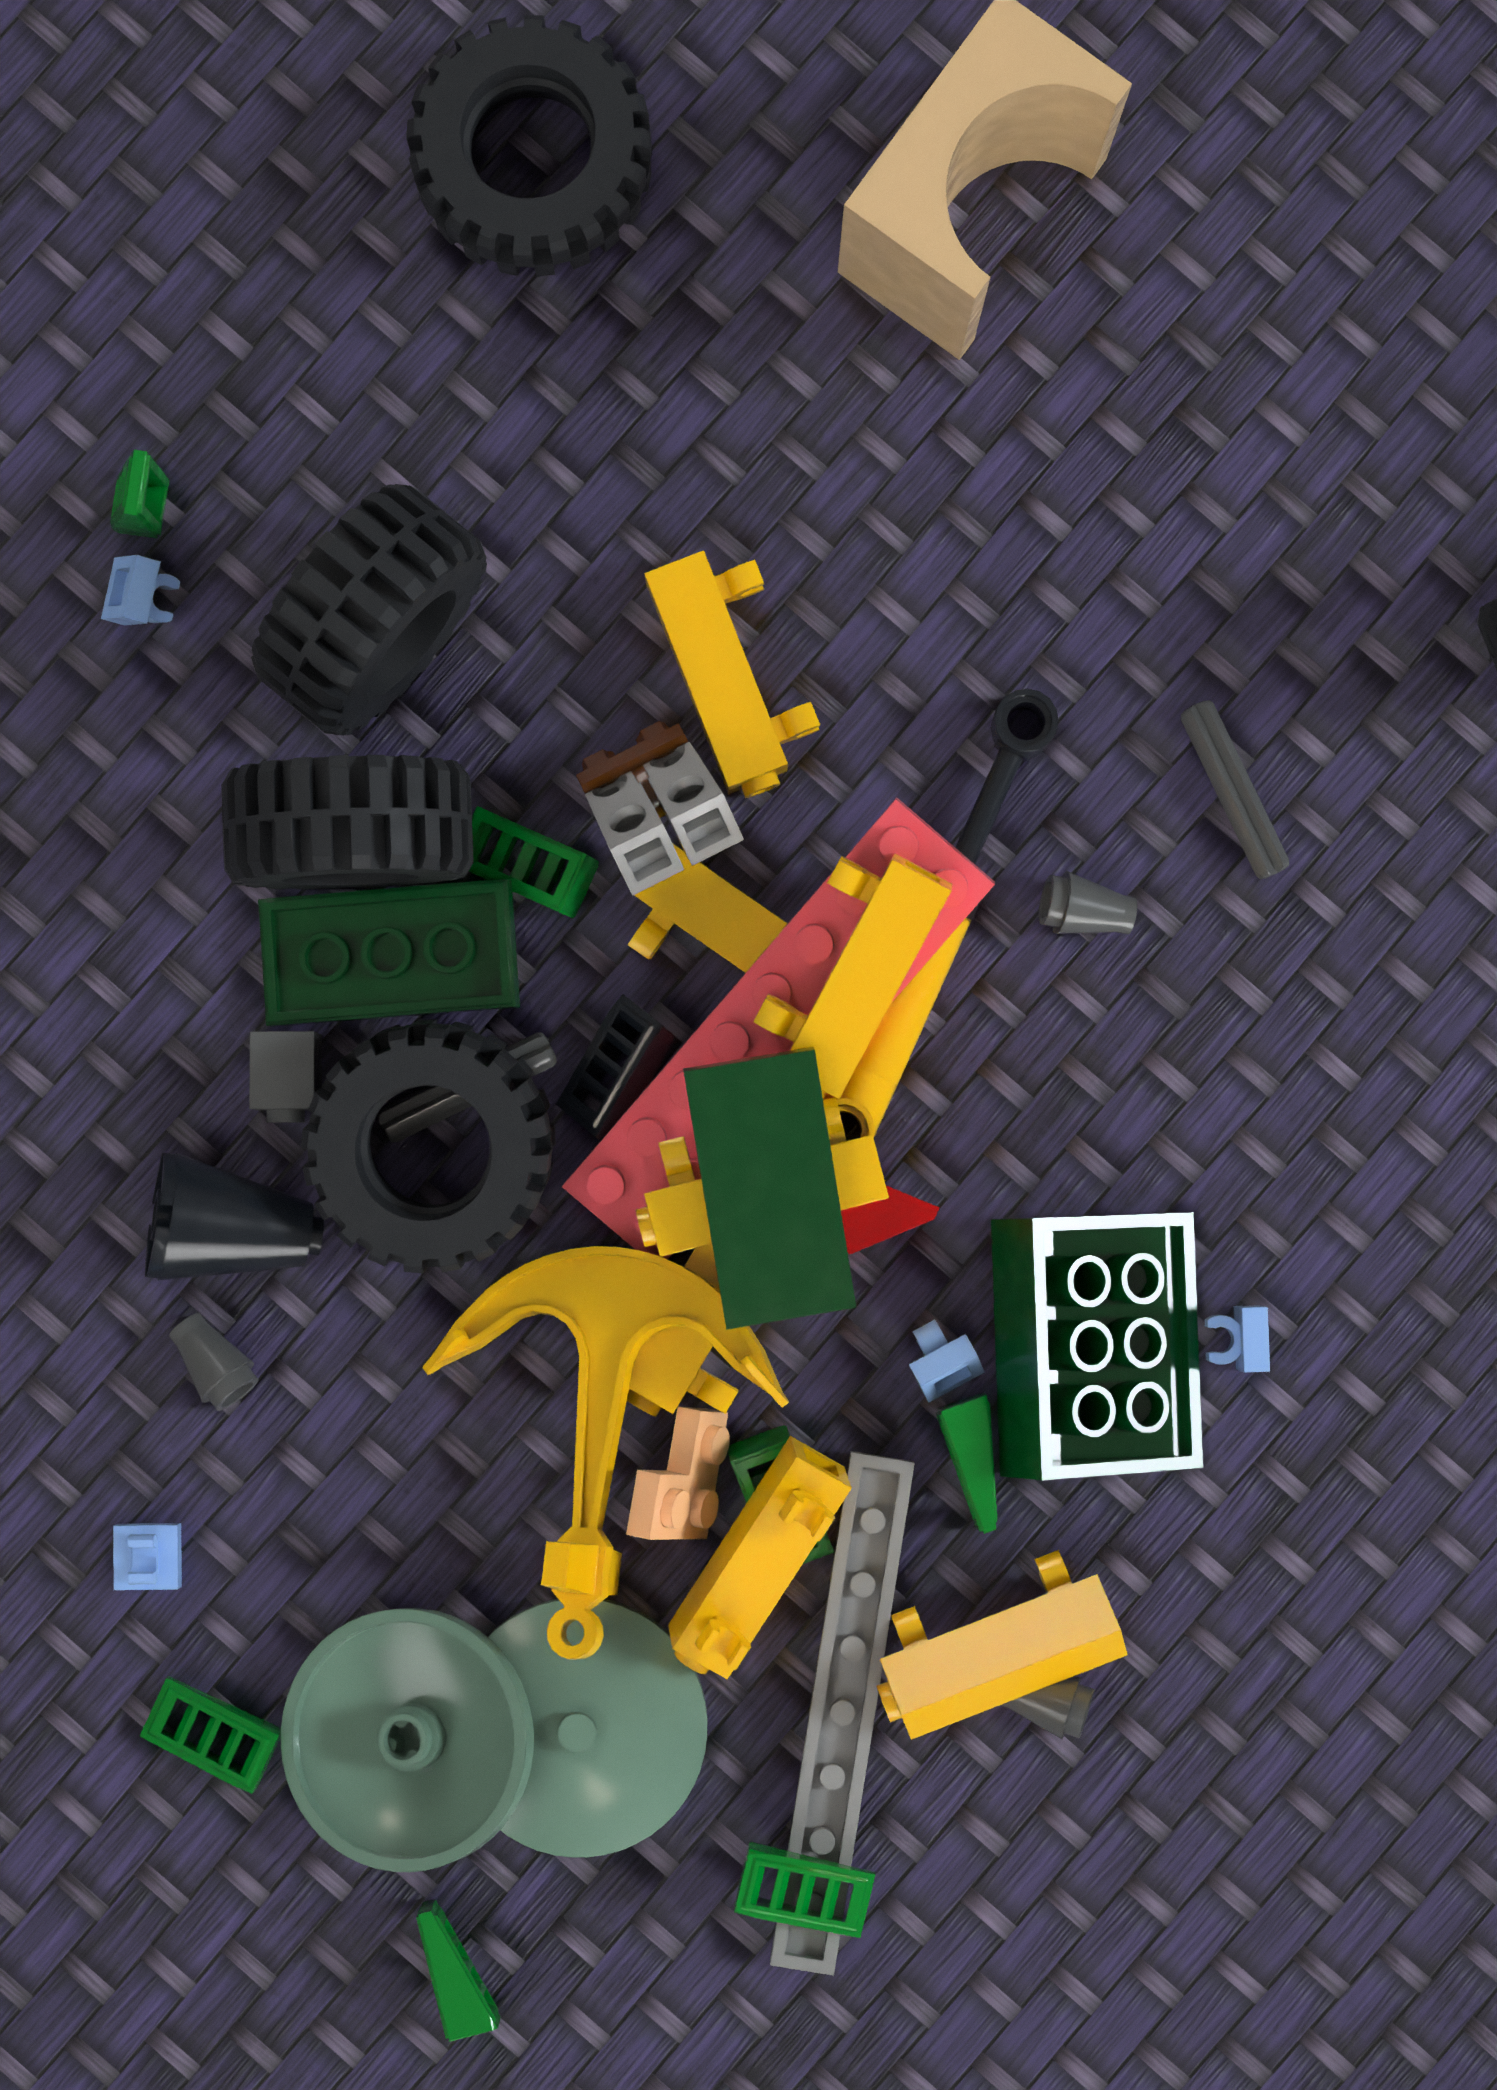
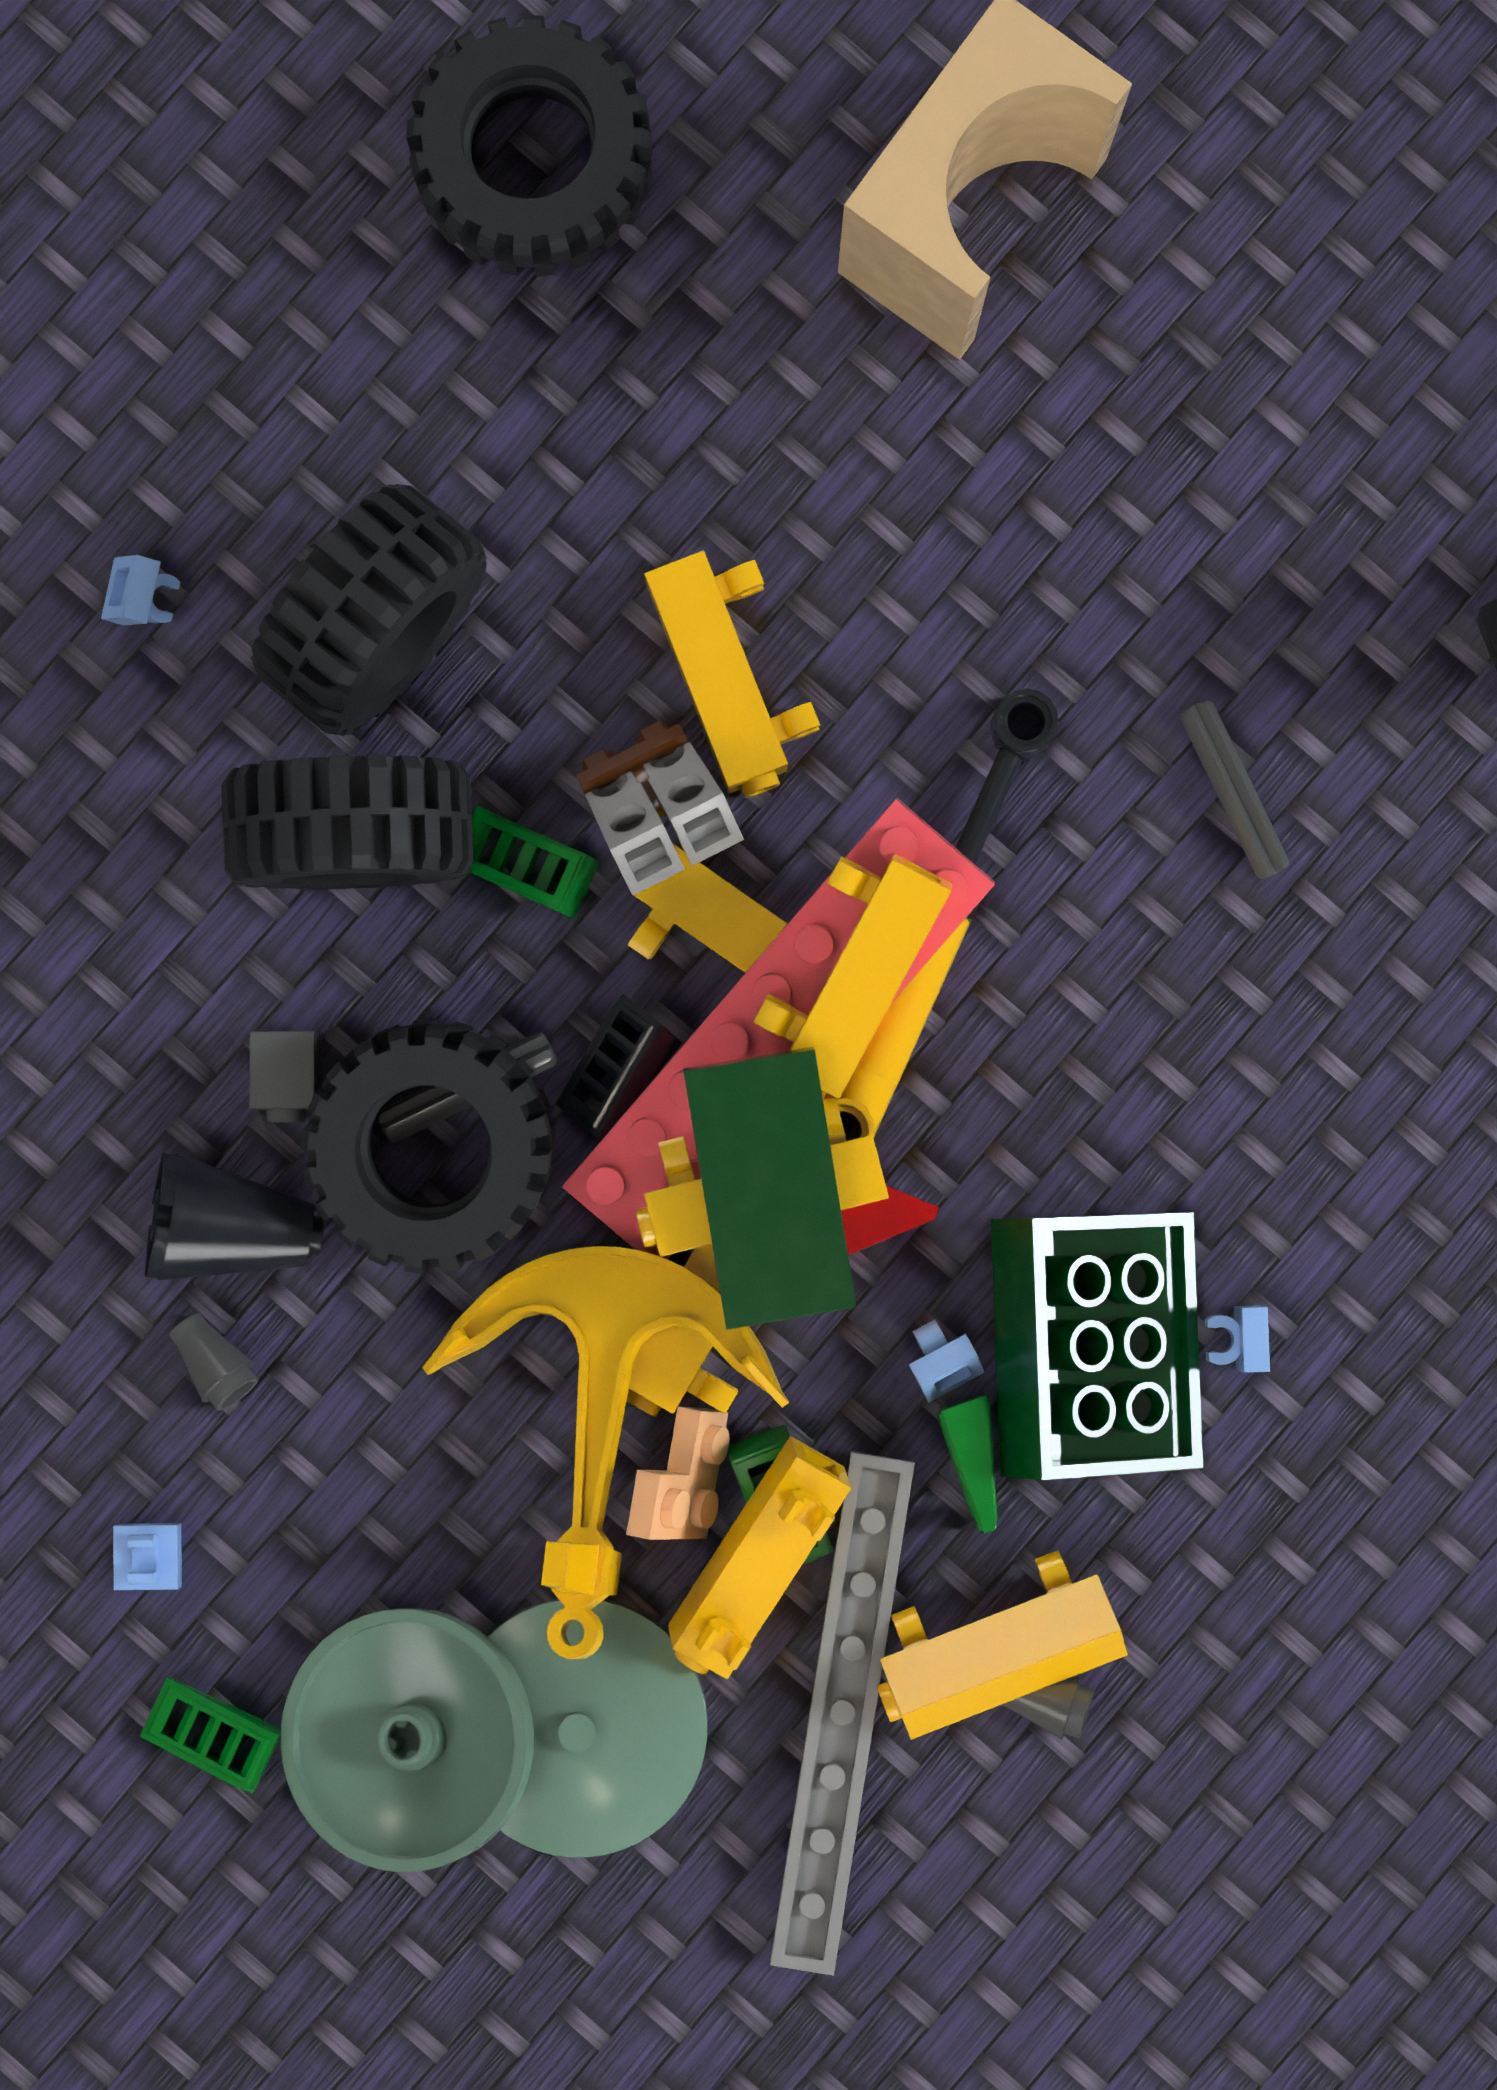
(139, 497): green slope -> none
(389, 953): dark green tile -> none
(458, 1988): green slope -> none
(774, 1910): green slope -> none
(1082, 906): dark grey cone -> none

